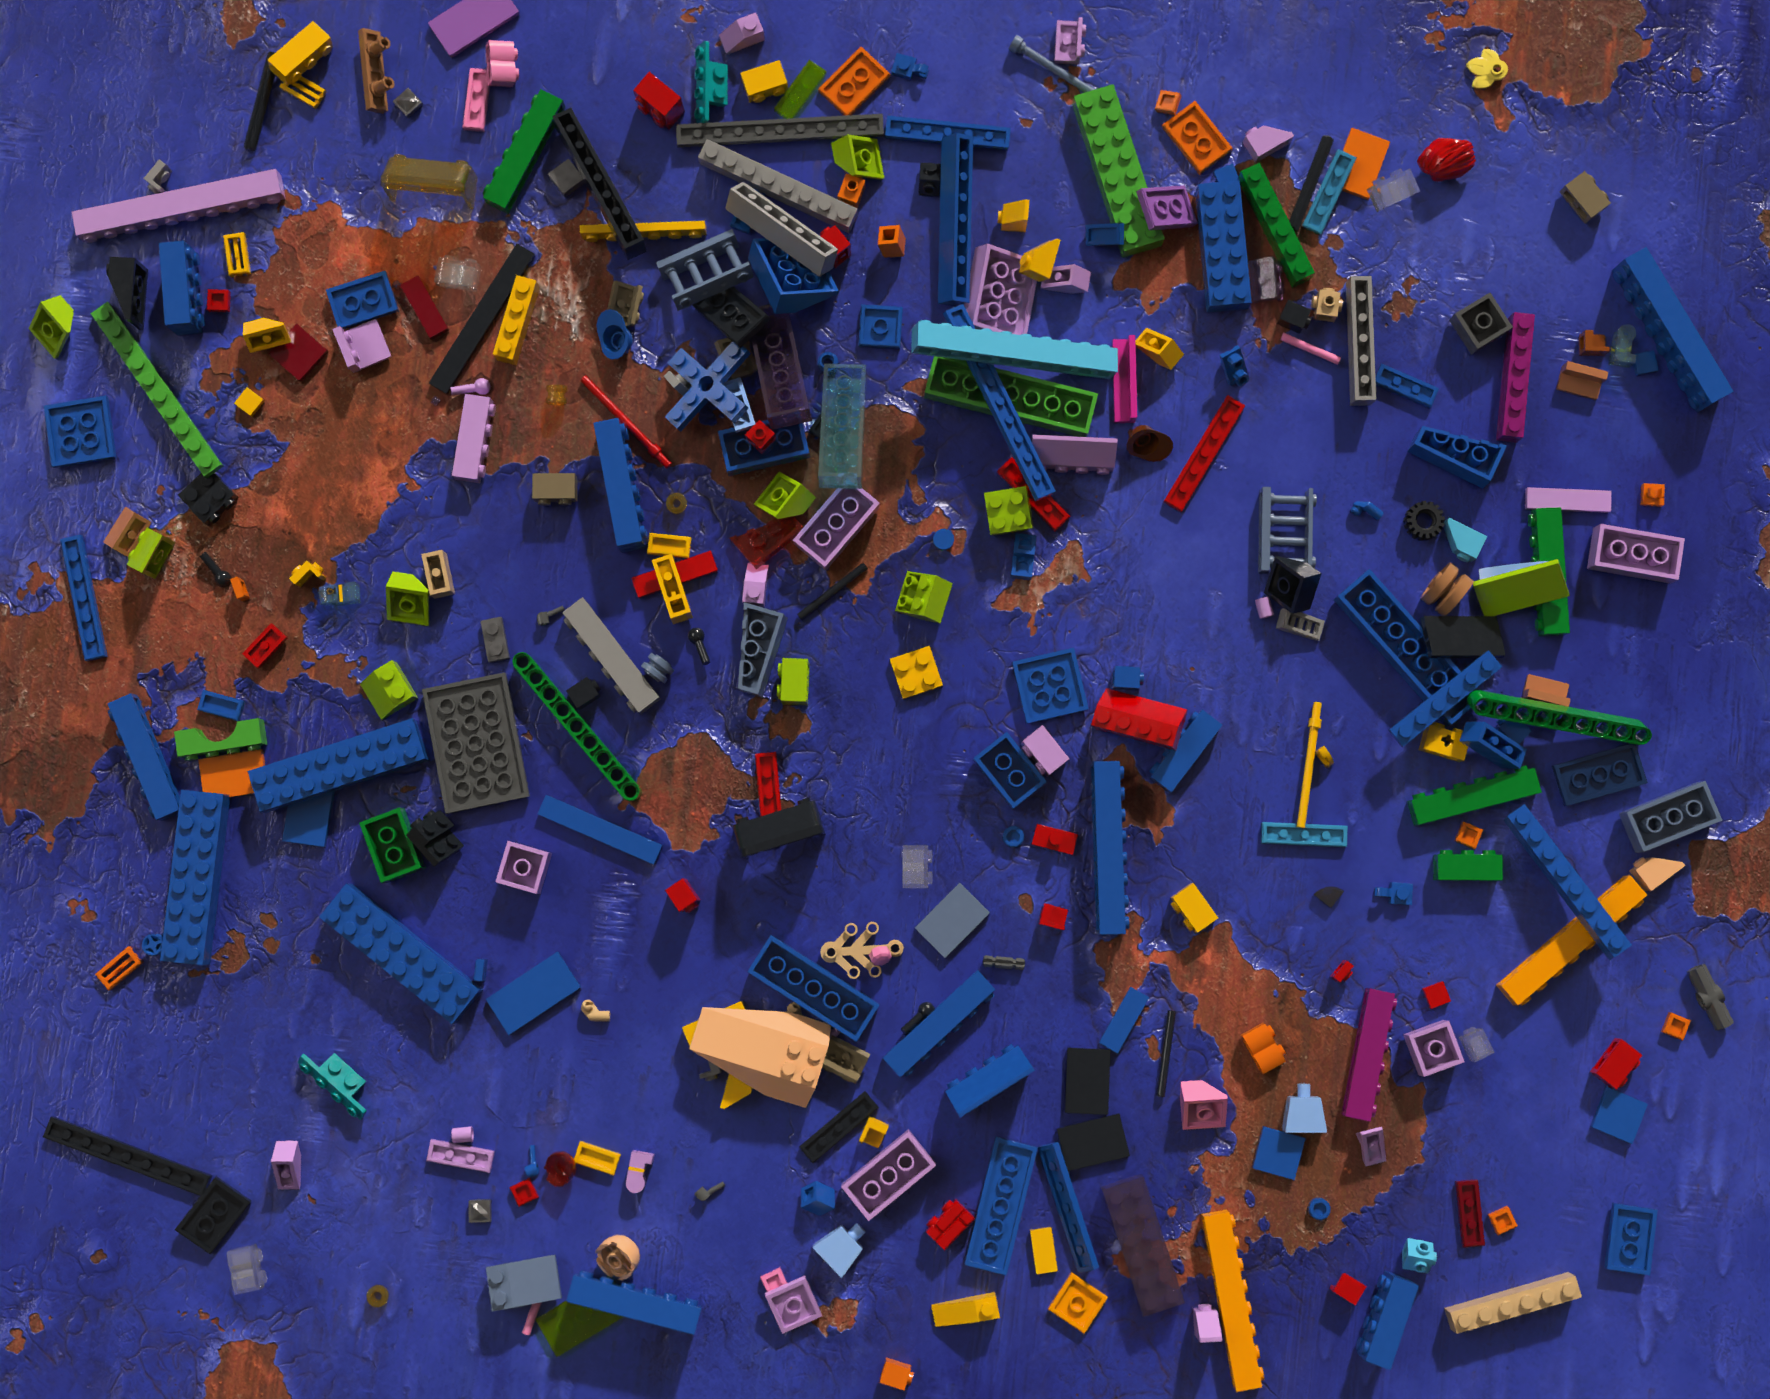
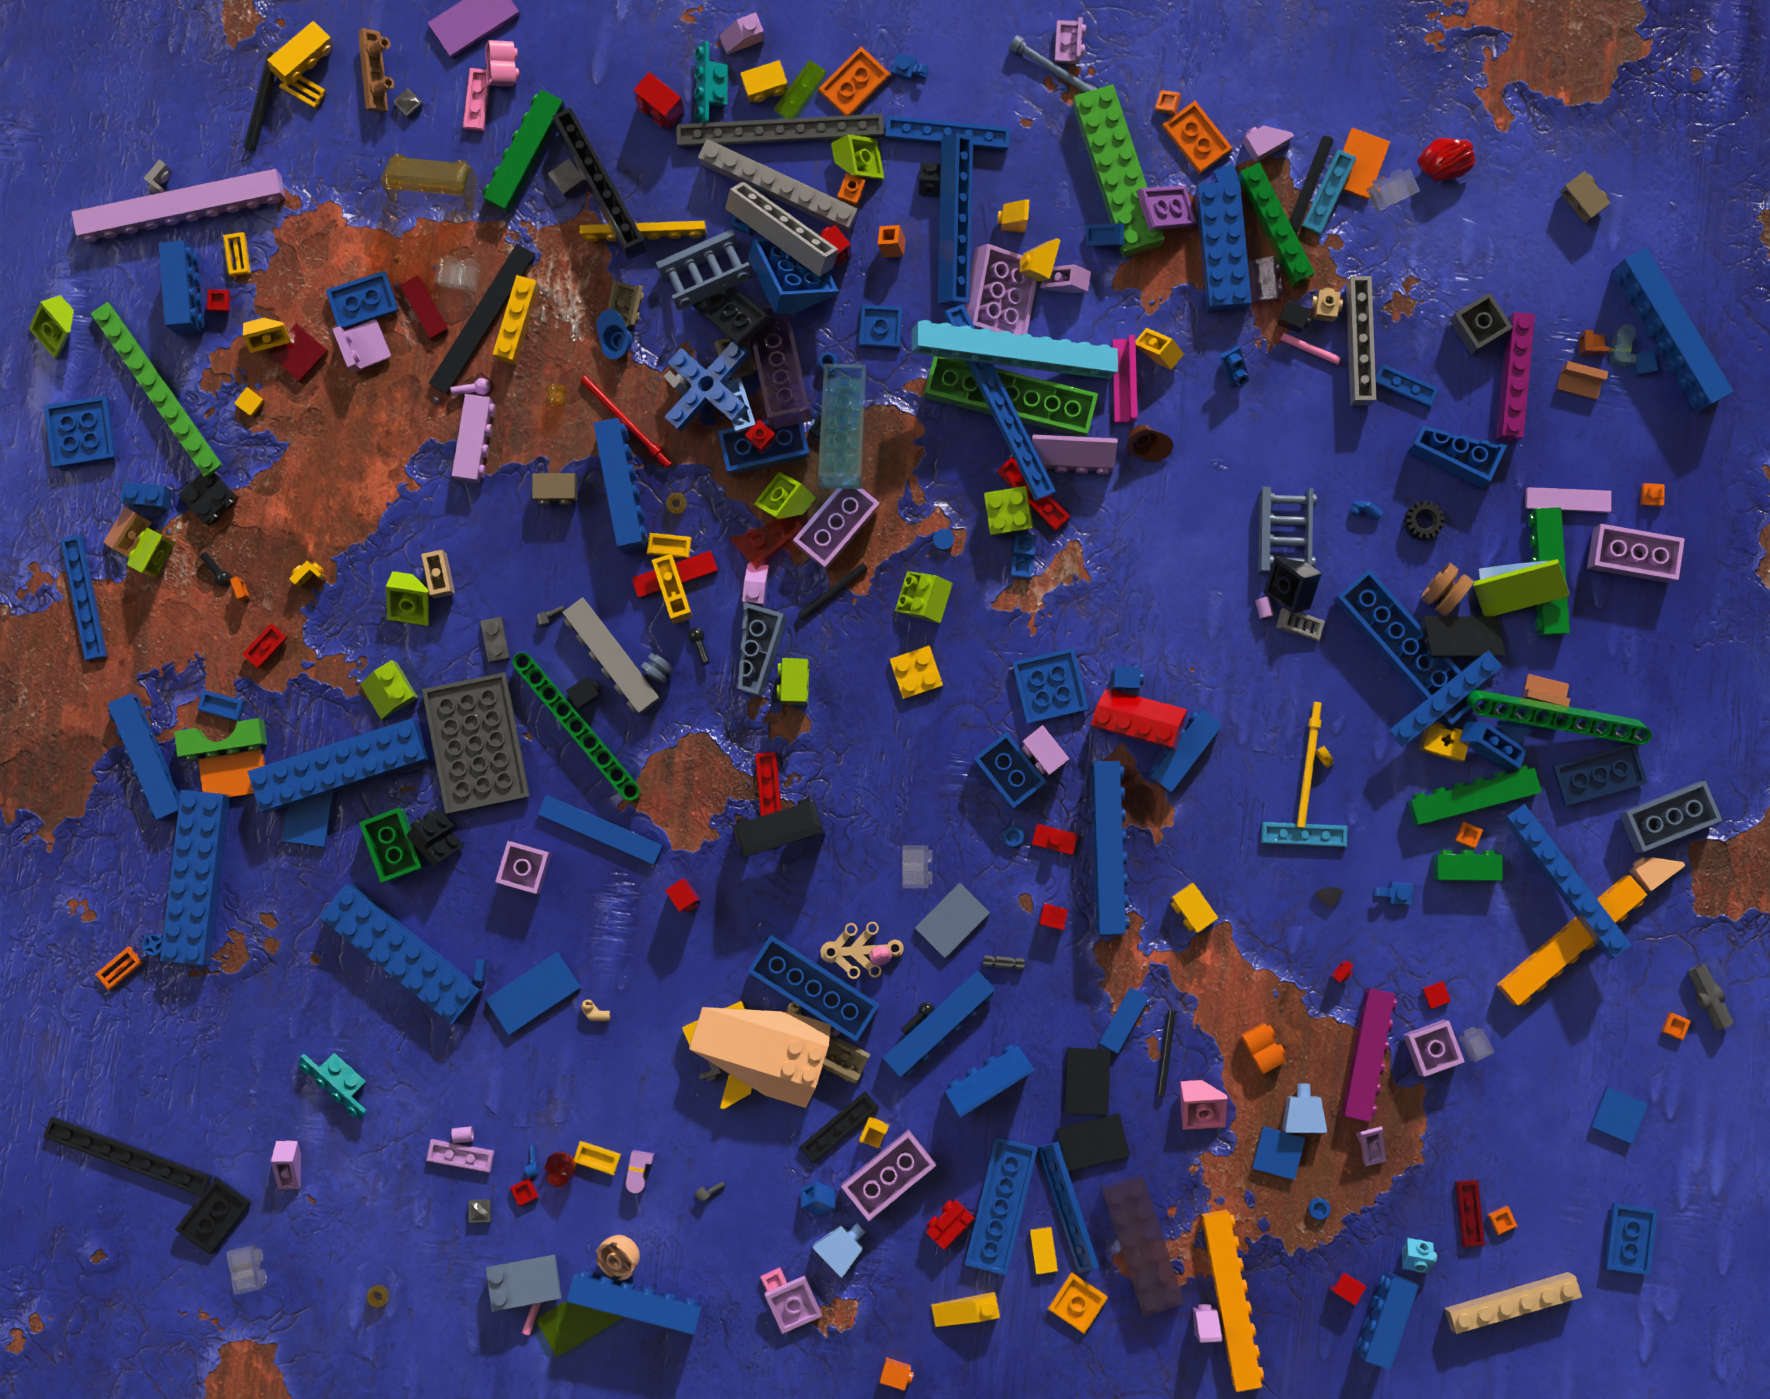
(130, 287): black slope -> none
(146, 496): none -> blue brick
(340, 594): clear light blue leg -> none
(1204, 453): red tile -> none
(1463, 540): medium azure slope -> none
(1484, 67): light yellow plate -> none
(1616, 1064): red brick -> none

